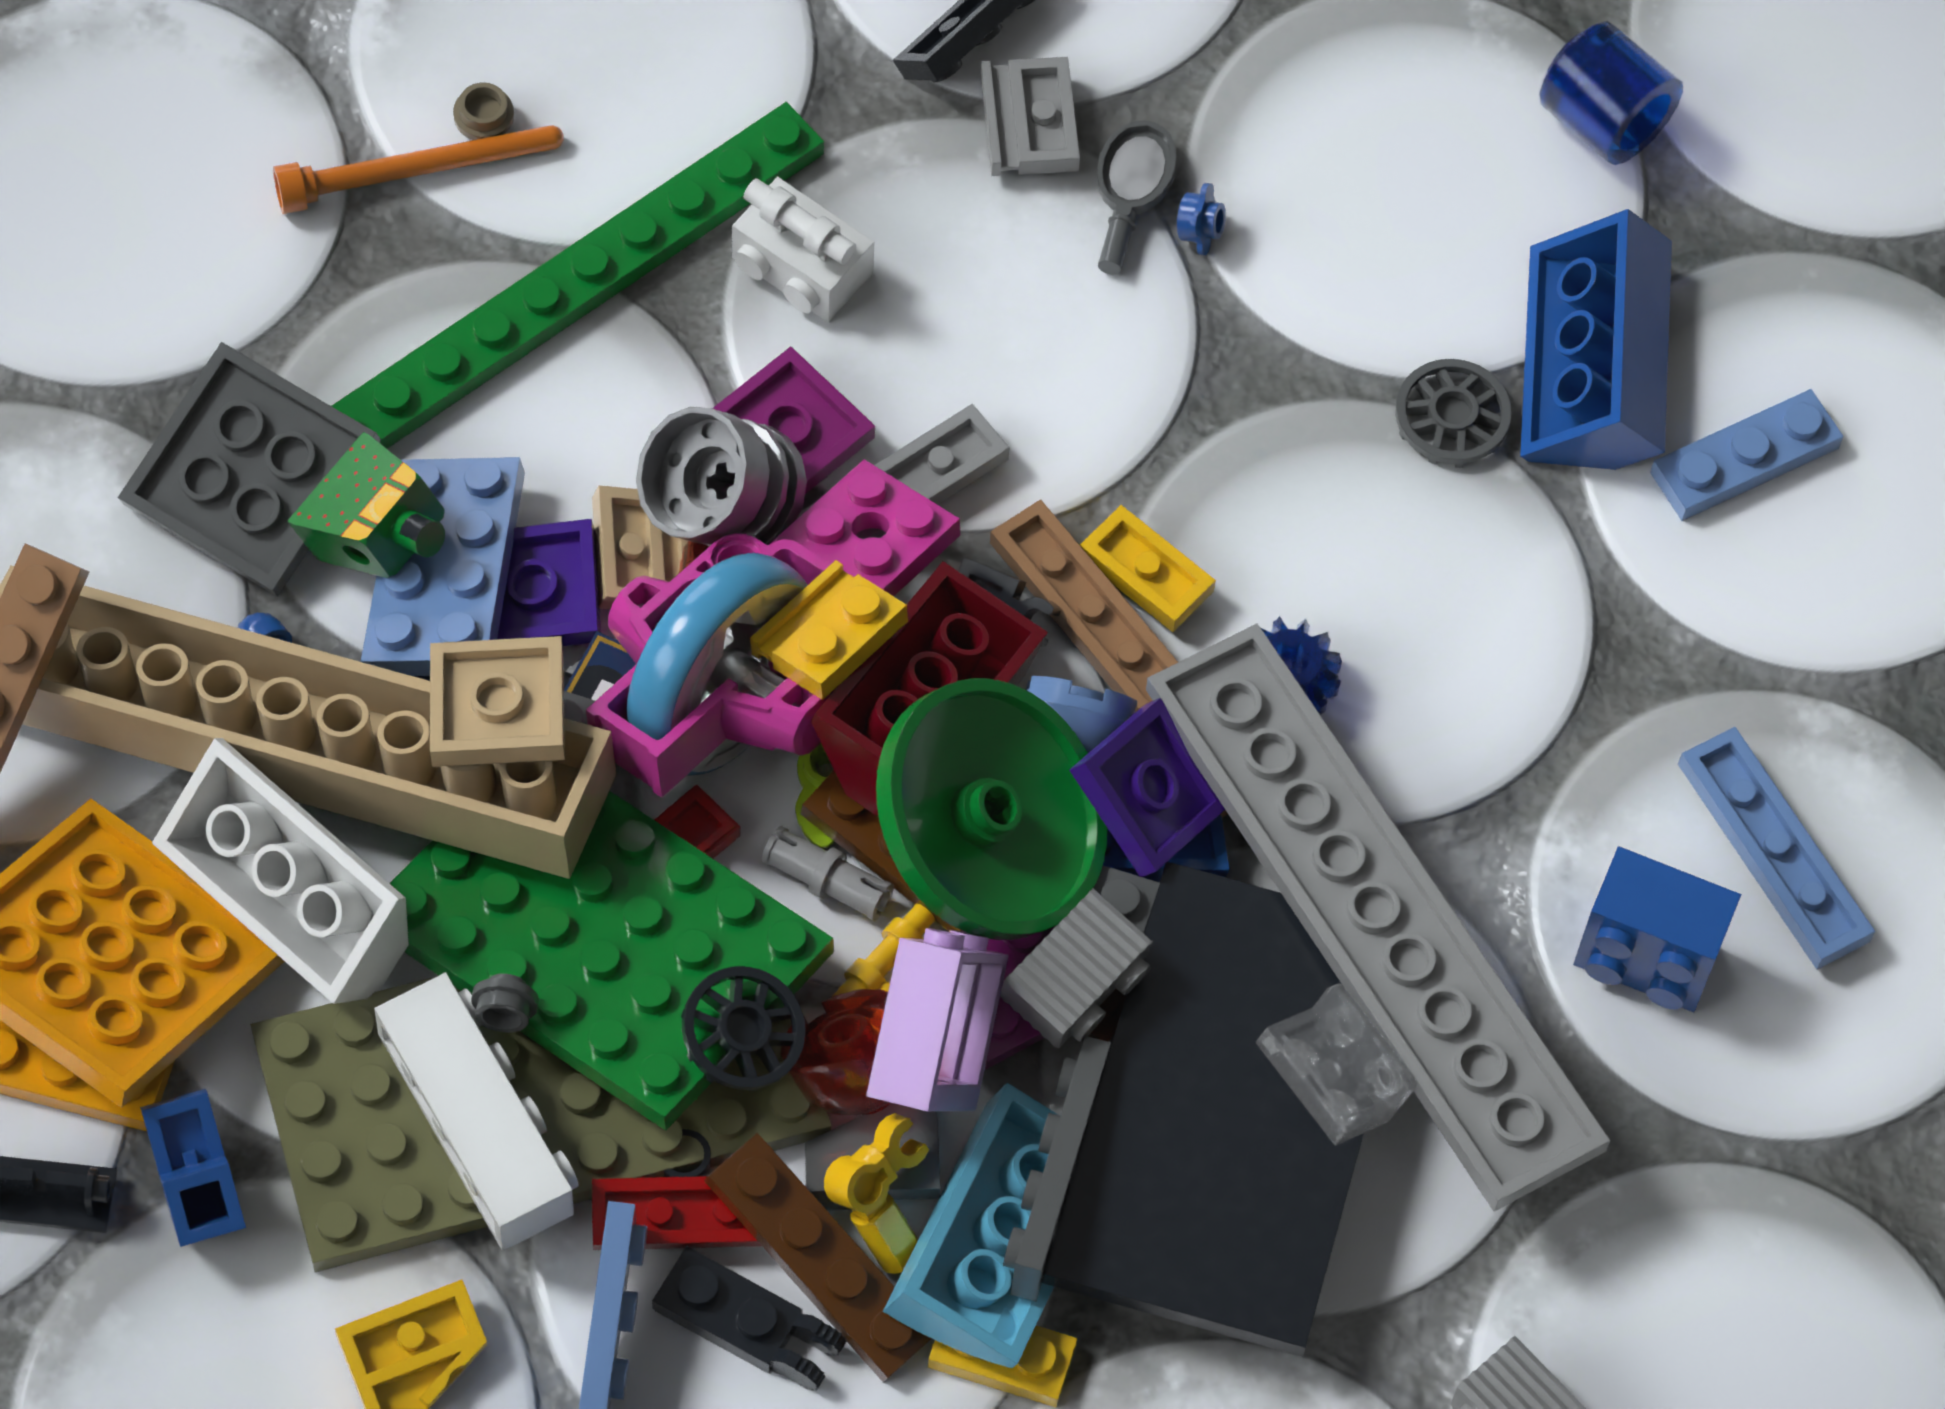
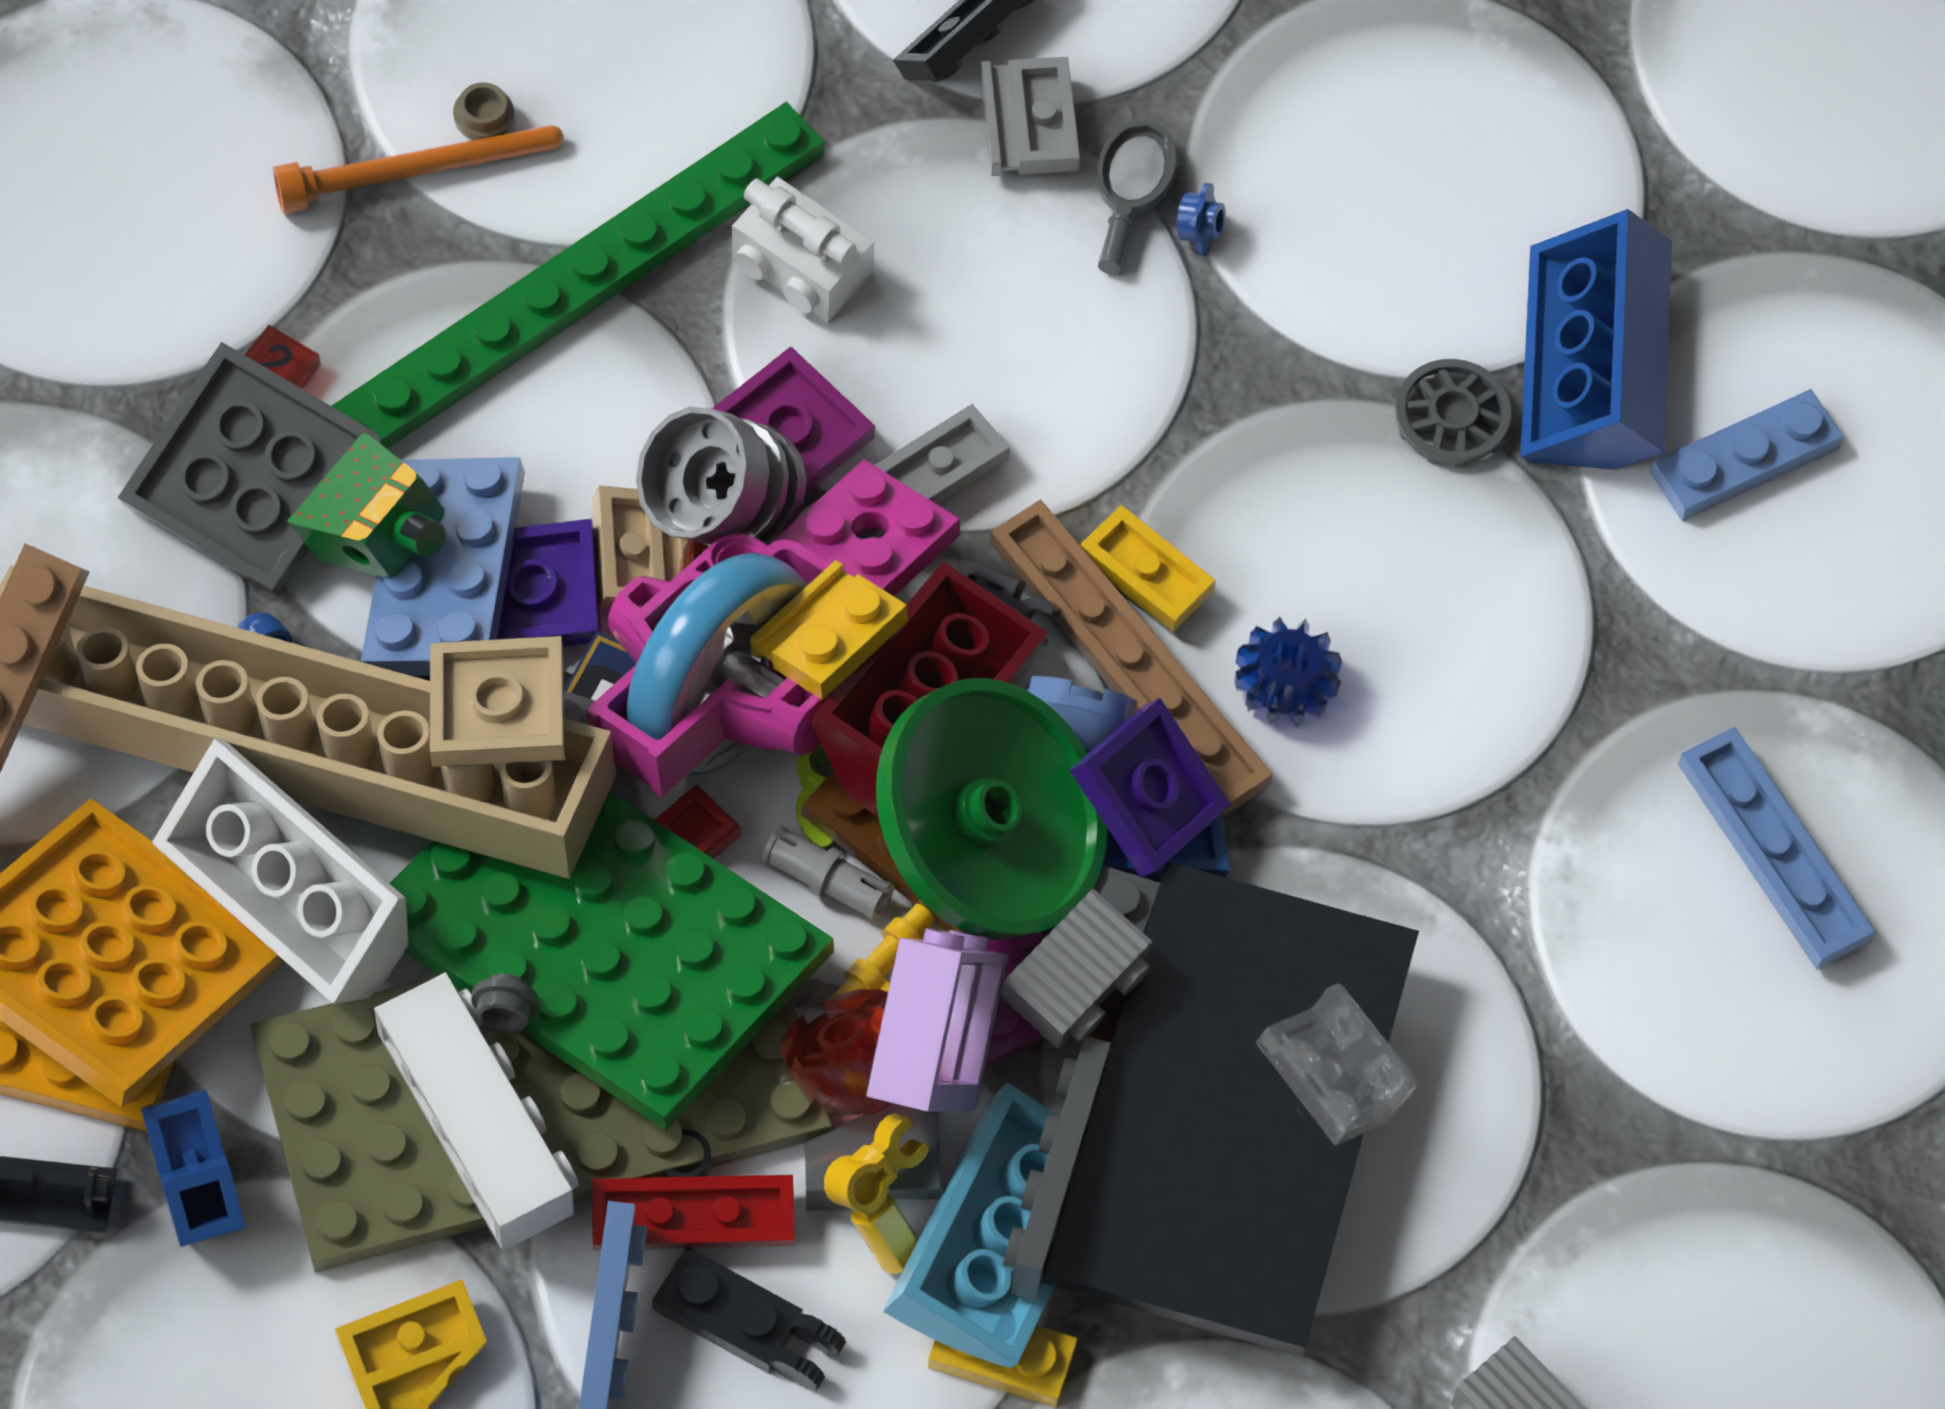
(284, 356): none -> clear red tile
(743, 1028): black wheel -> none
(815, 1254): reddish brown plate -> none
(1378, 917): light grey plate -> none
(1610, 92): clear blue piece -> none
(1655, 930): blue brick -> none

